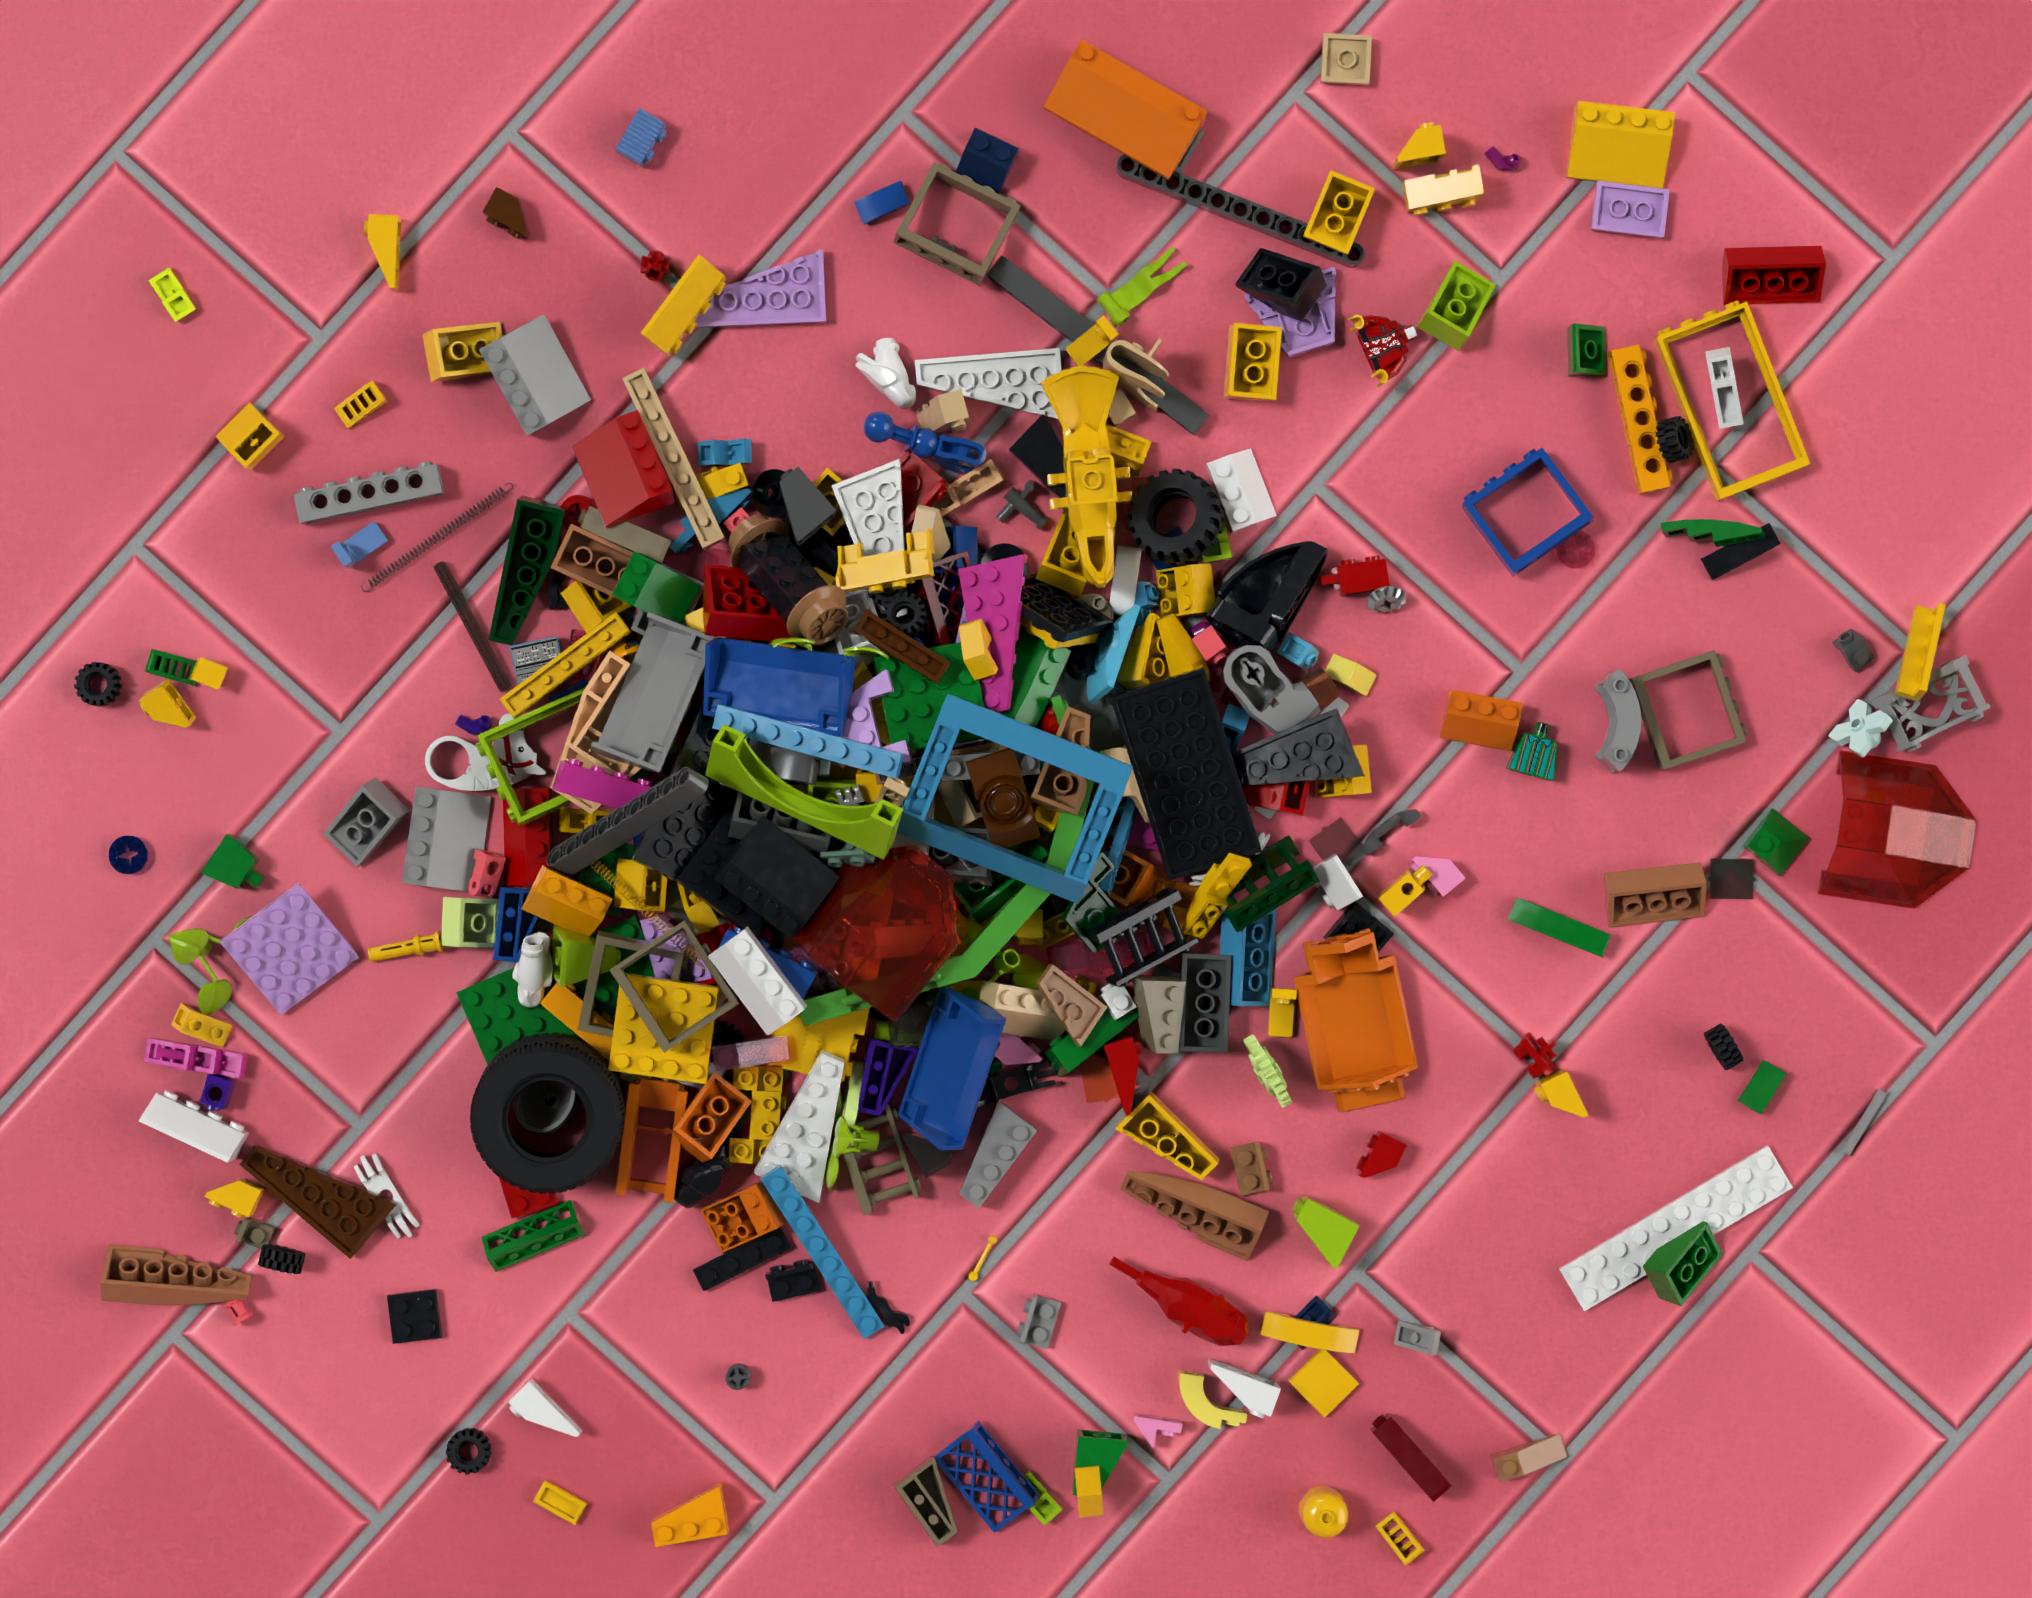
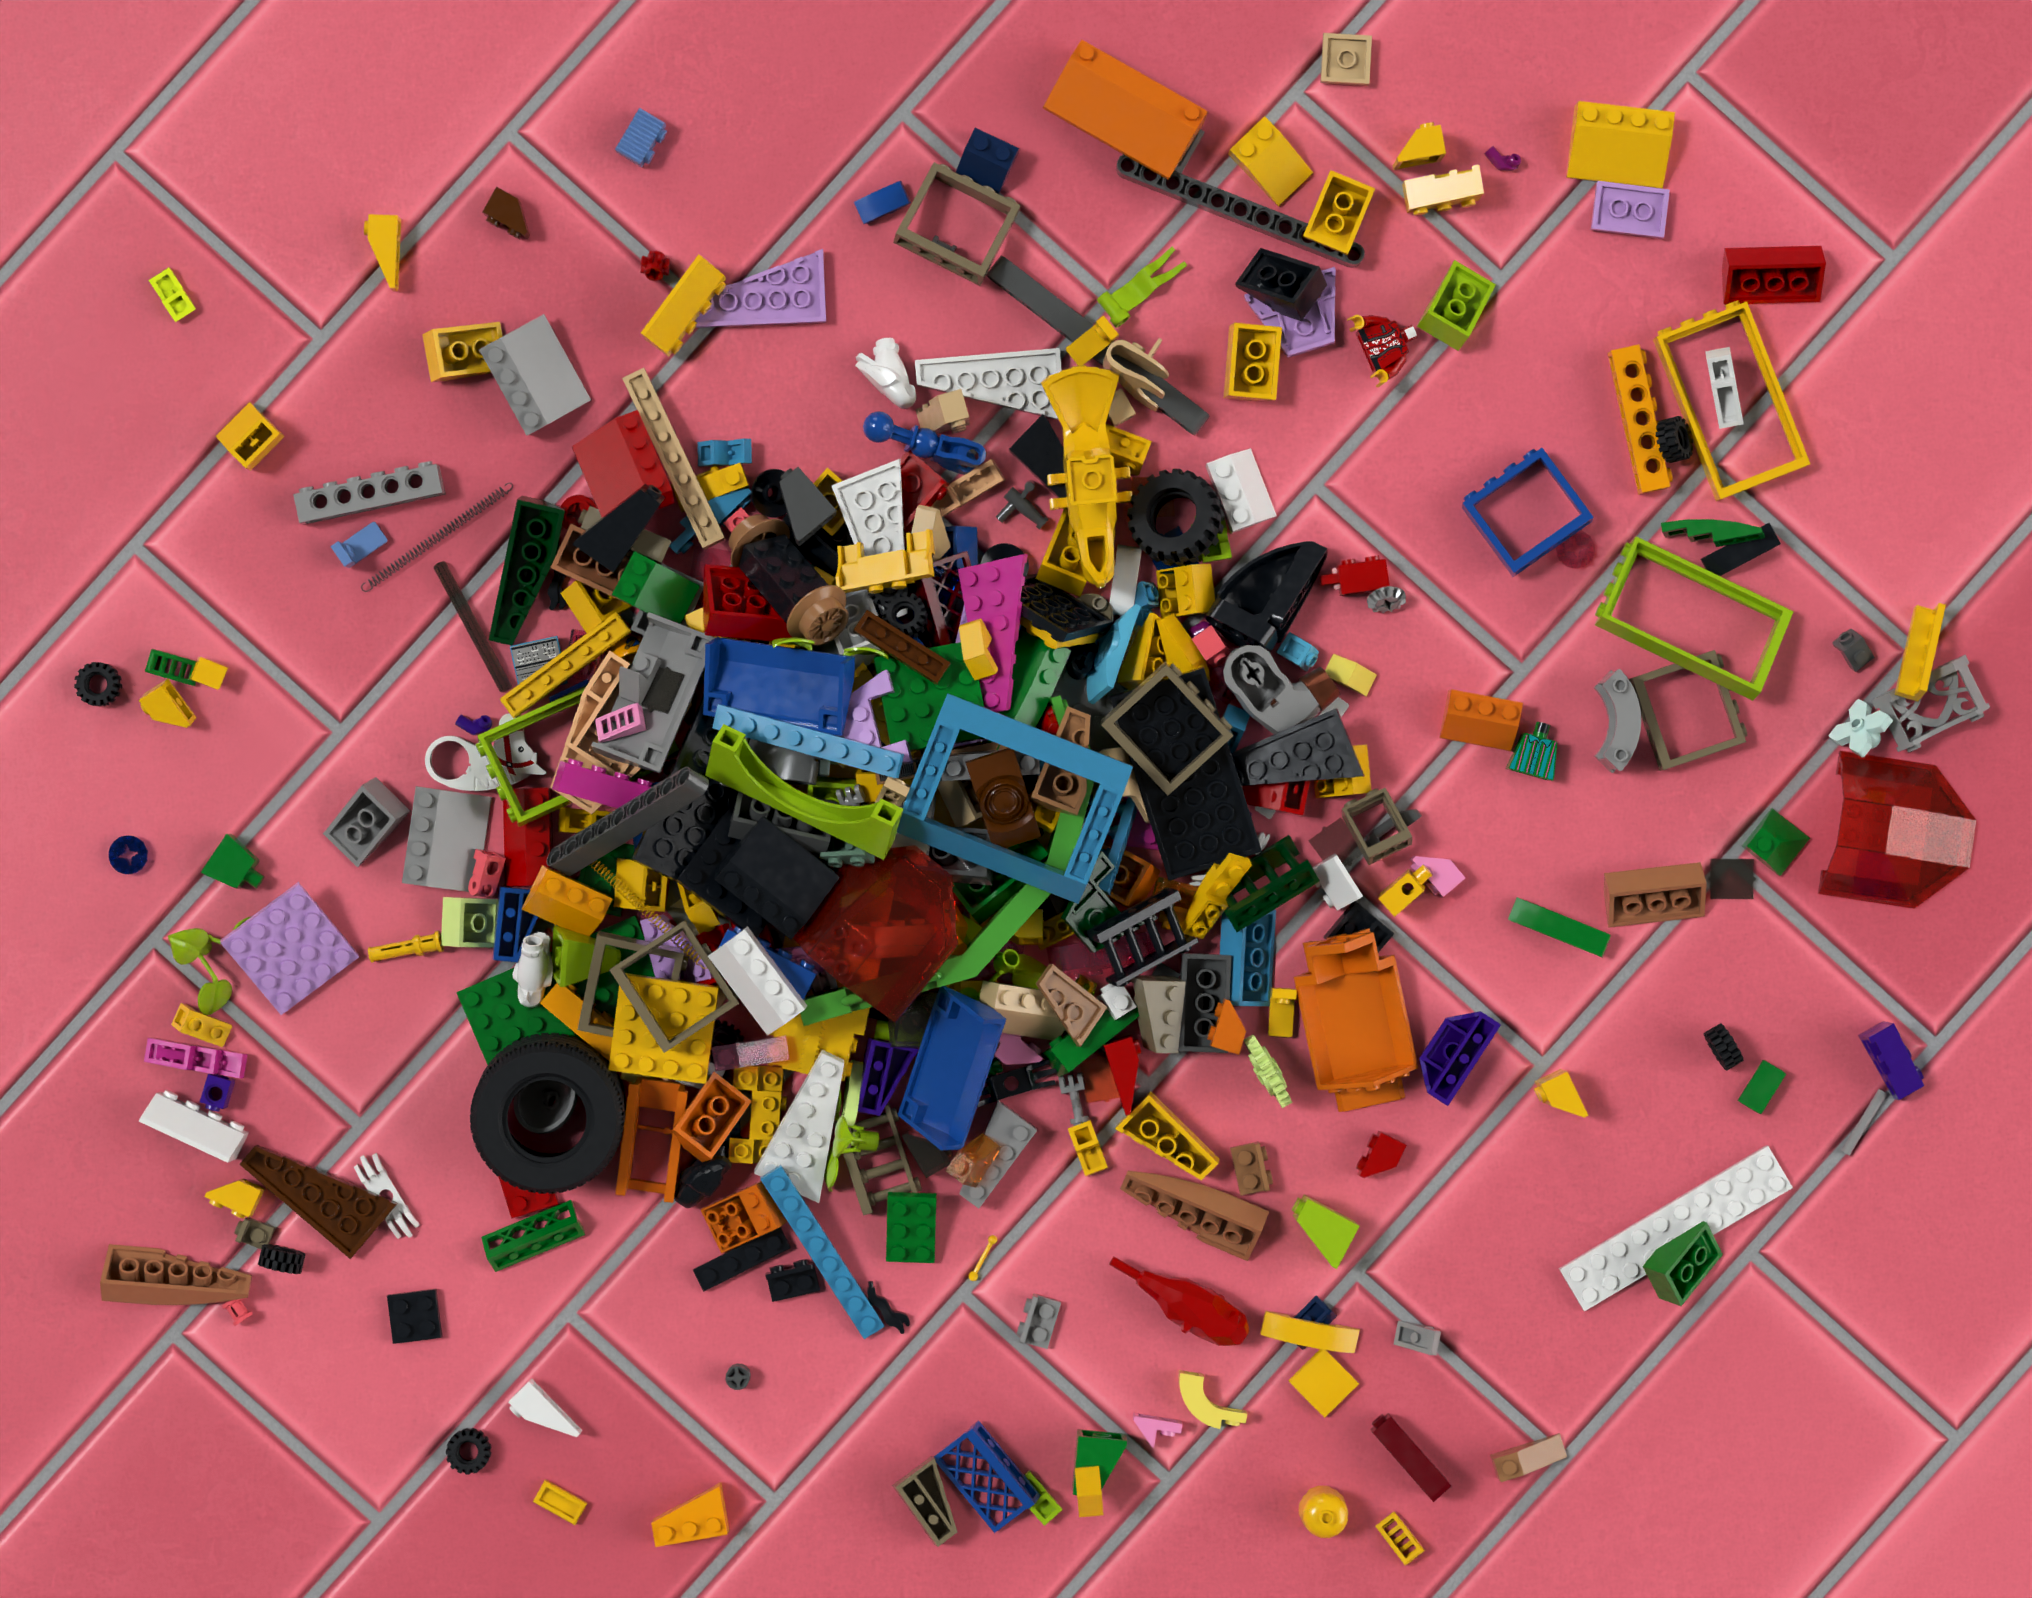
(370, 386): yellow slope -> none
(619, 529): none -> black slope
(630, 728): none -> bright pink slope
(637, 680): none -> light grey slope
(663, 690): none -> clear smoke piece
(911, 1227): none -> green plate
(973, 1160): none -> clear orange slope
(1073, 1090): none -> light grey hinge
(1087, 1148): none -> yellow slope
(1138, 755): none -> dark tan window
(1229, 1031): none -> orange slope
(1252, 1390): white slope -> none
(1270, 161): none -> yellow slope
(1388, 846): none -> dark tan window
(1455, 1052): none -> dark purple wedge
(1538, 1050): red hips -> none
(1586, 350): green slope -> none
(1712, 581): none -> lime door
(1892, 1059): none -> dark purple wedge

